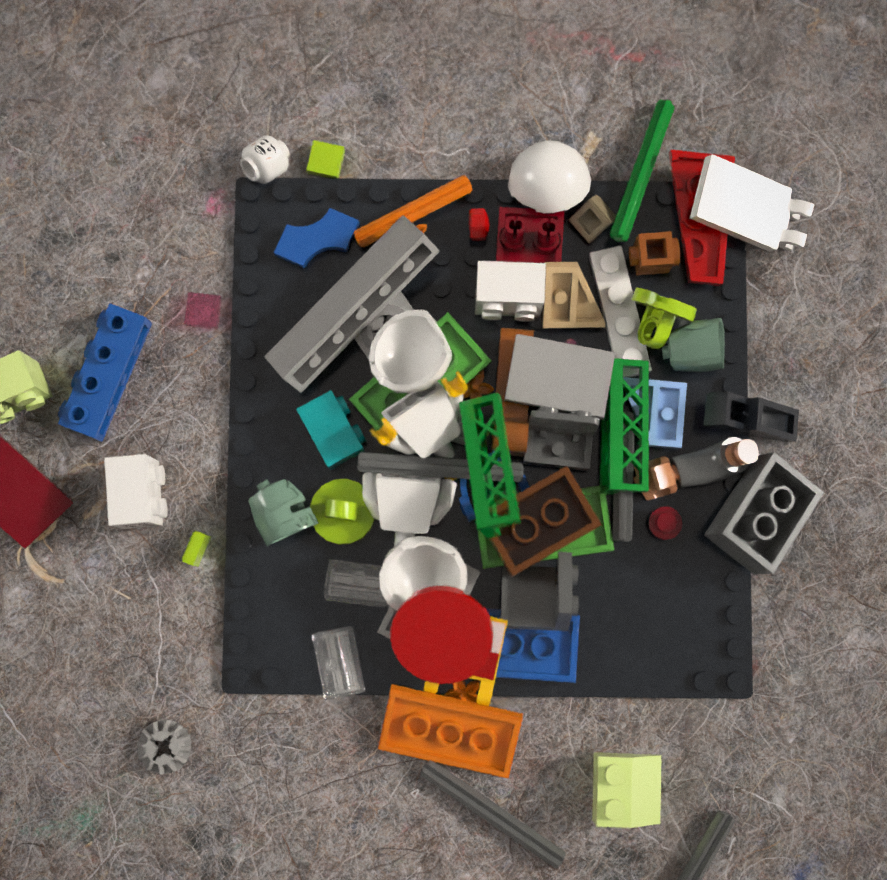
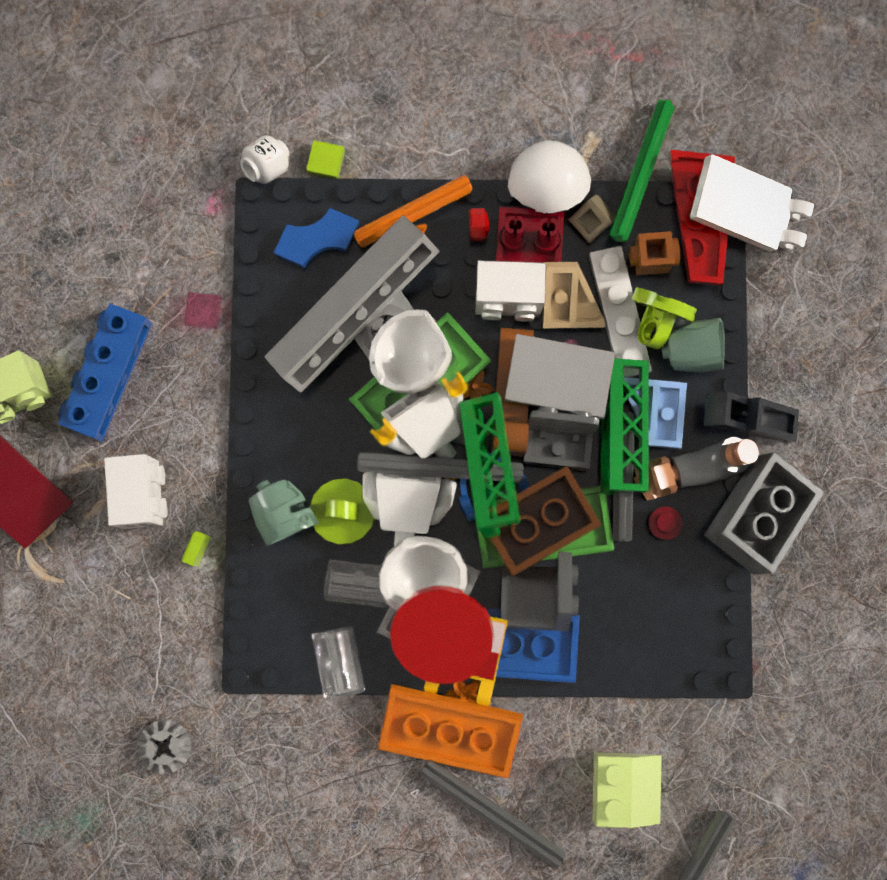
(331, 430): teal brick -> none

